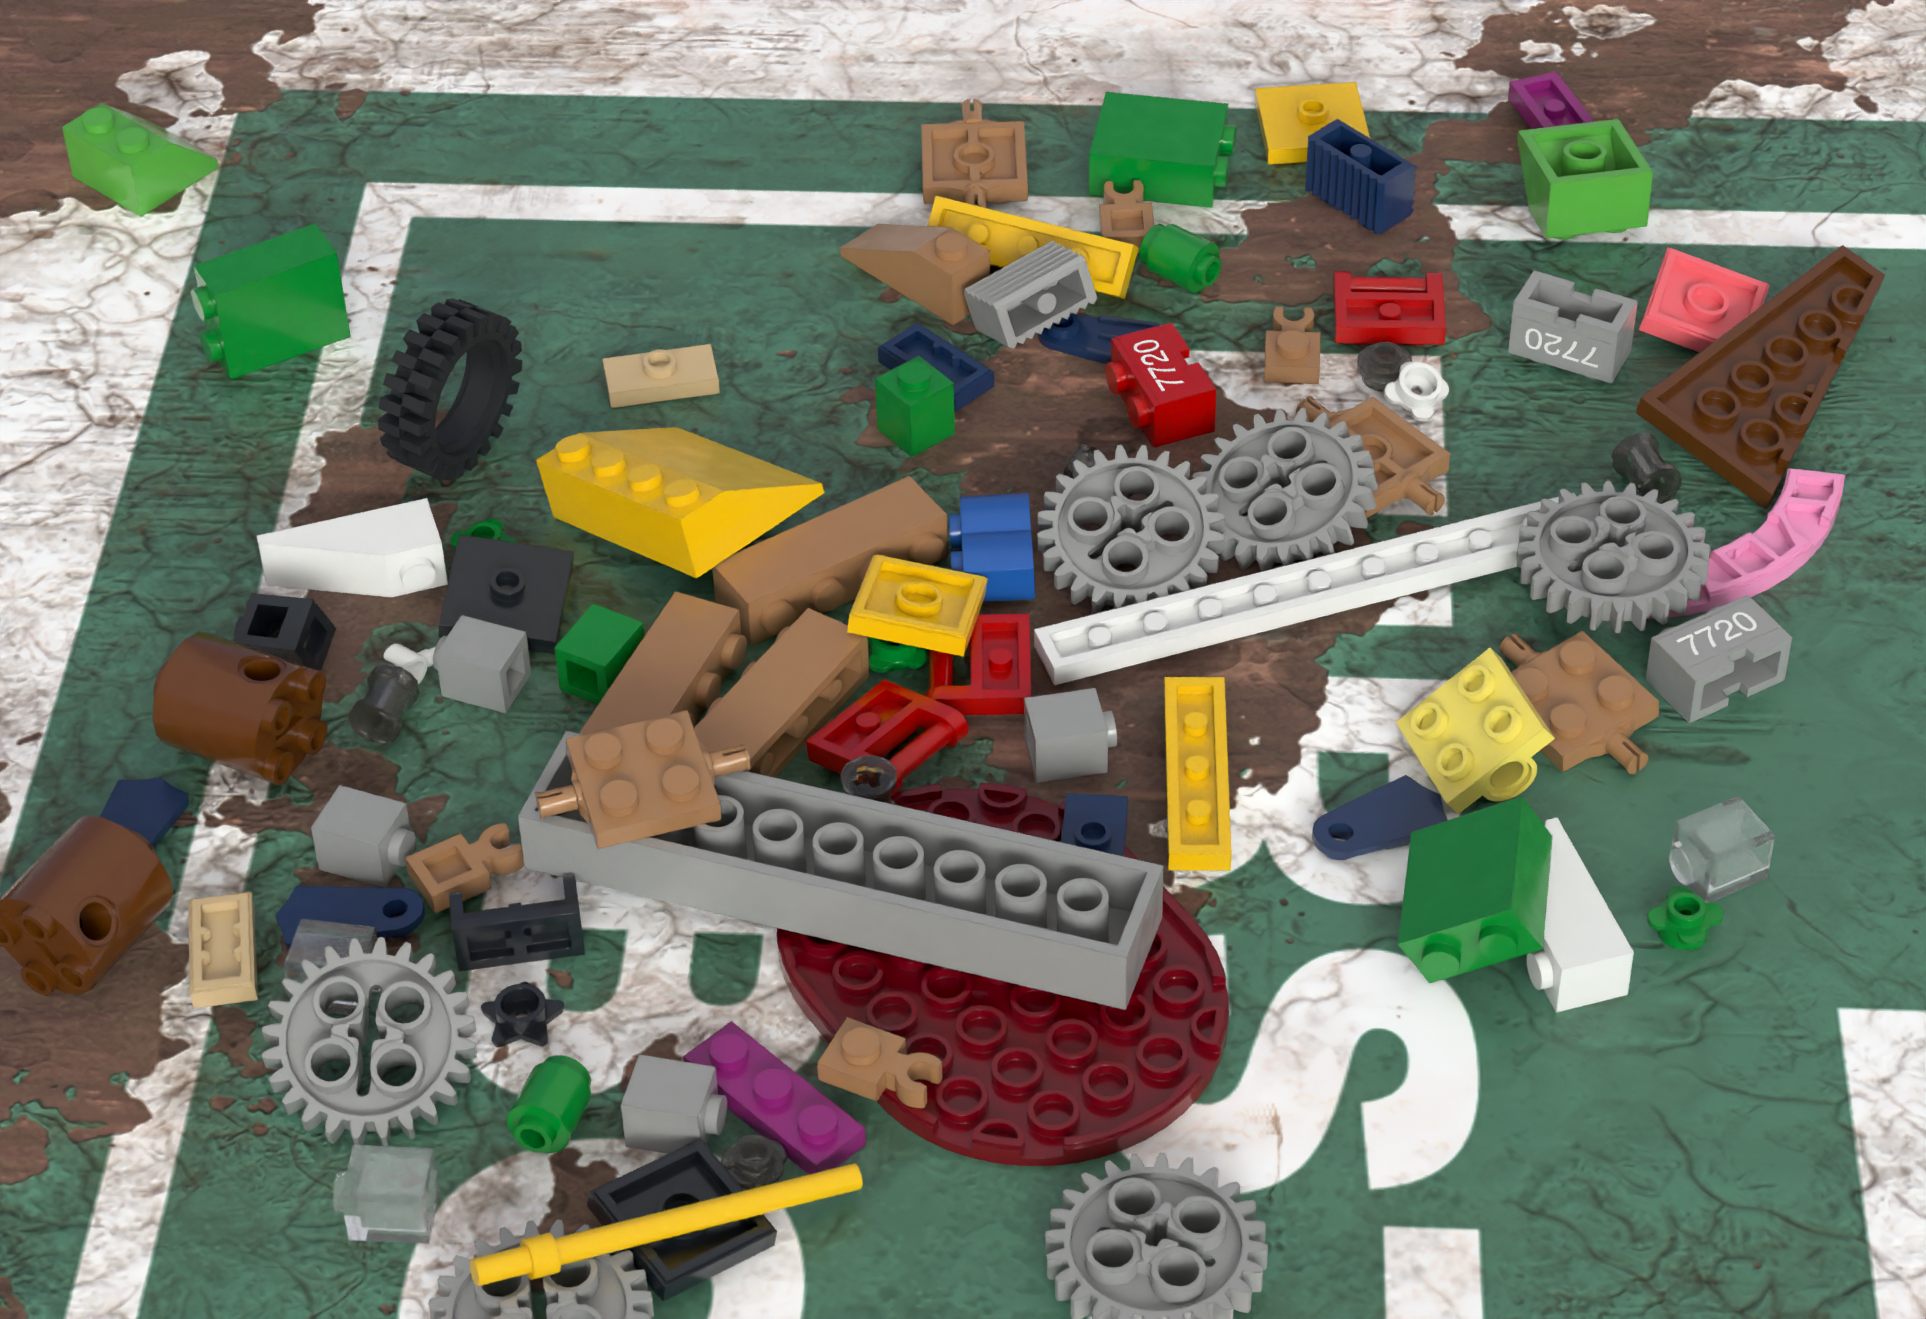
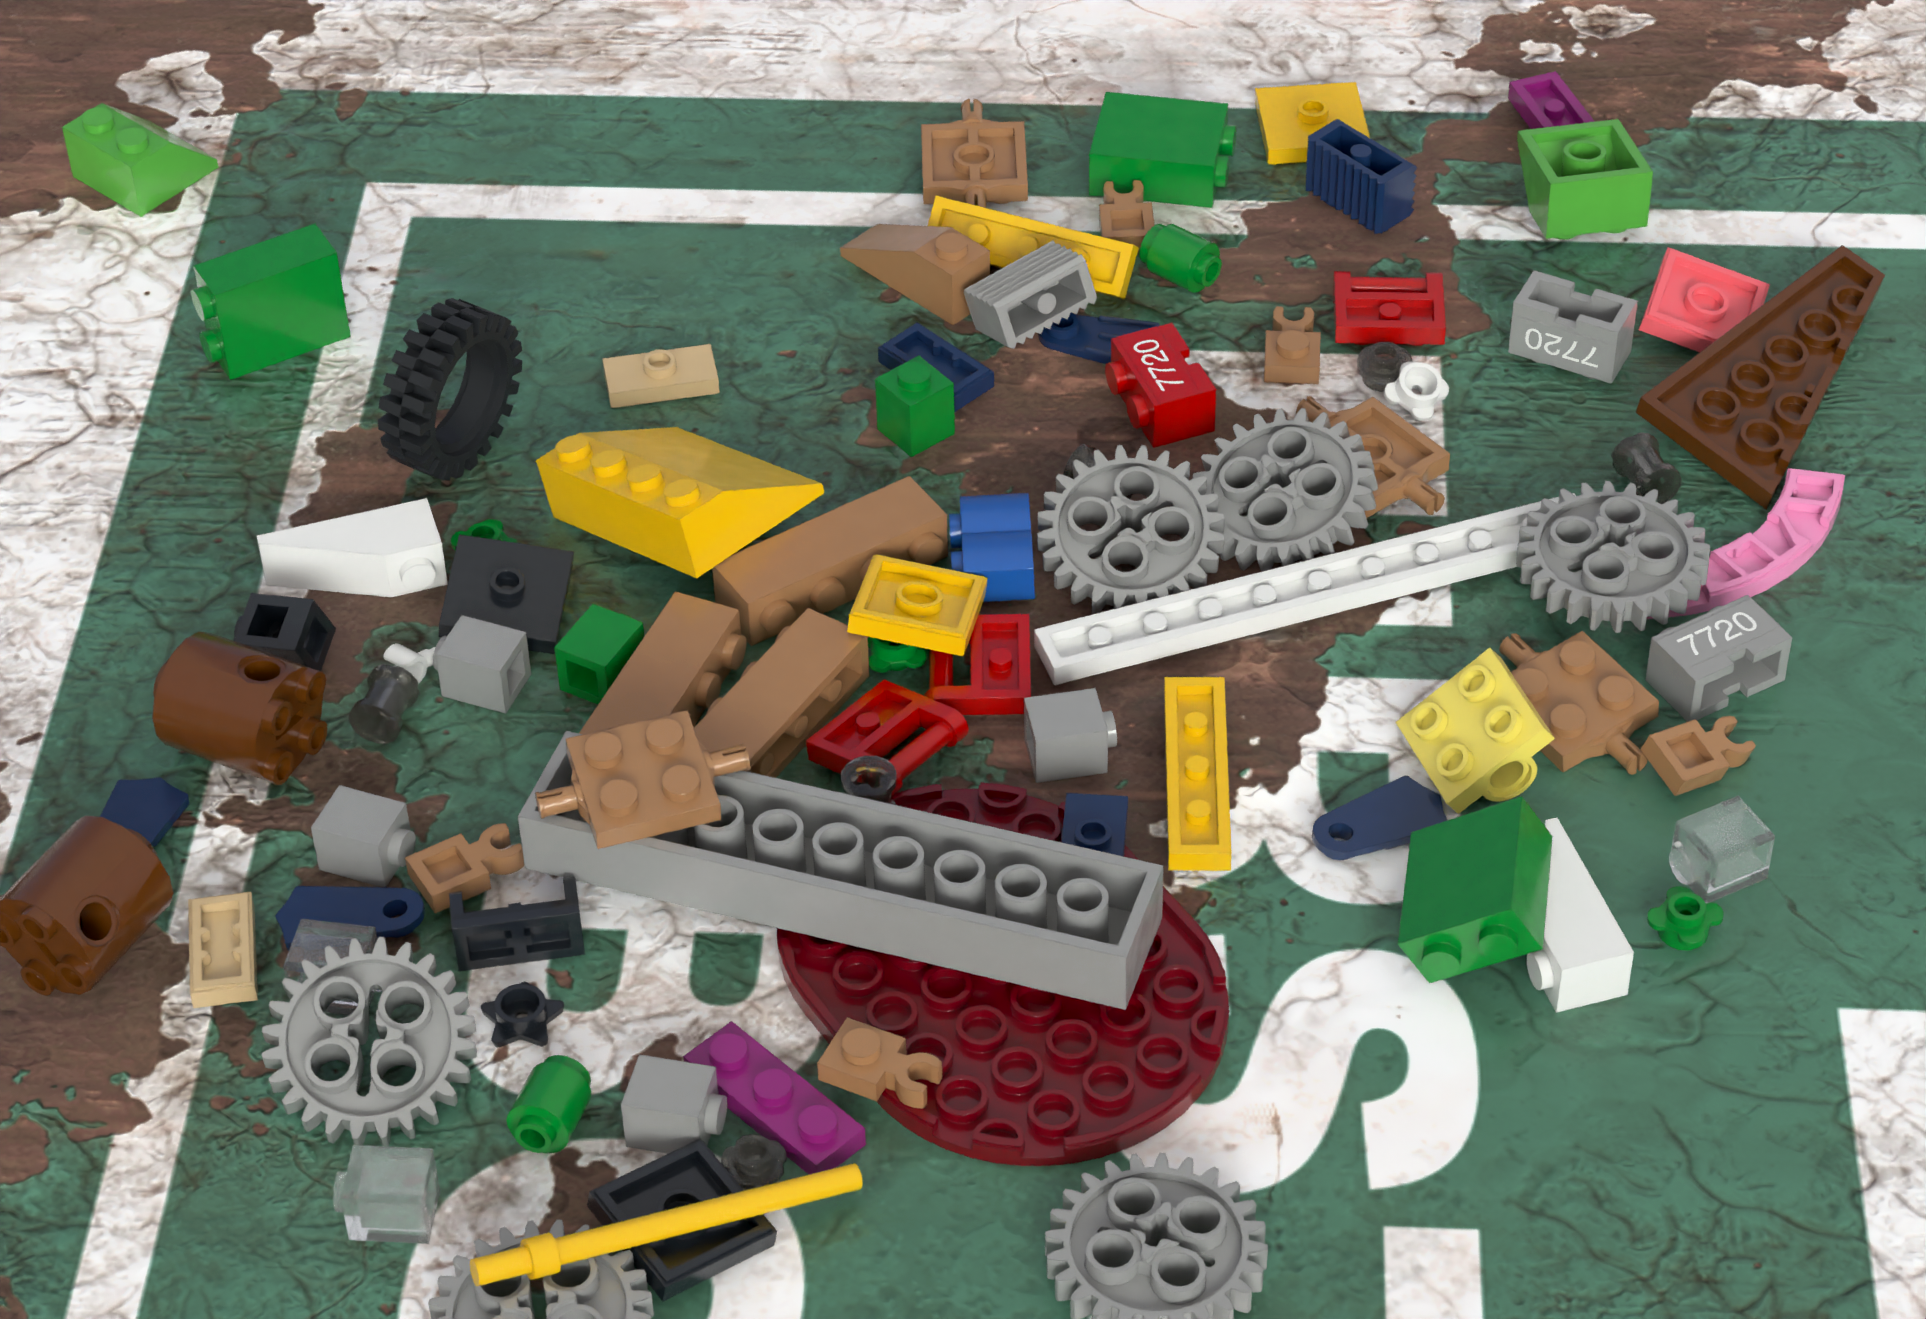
(1694, 758): none -> medium nougat plate

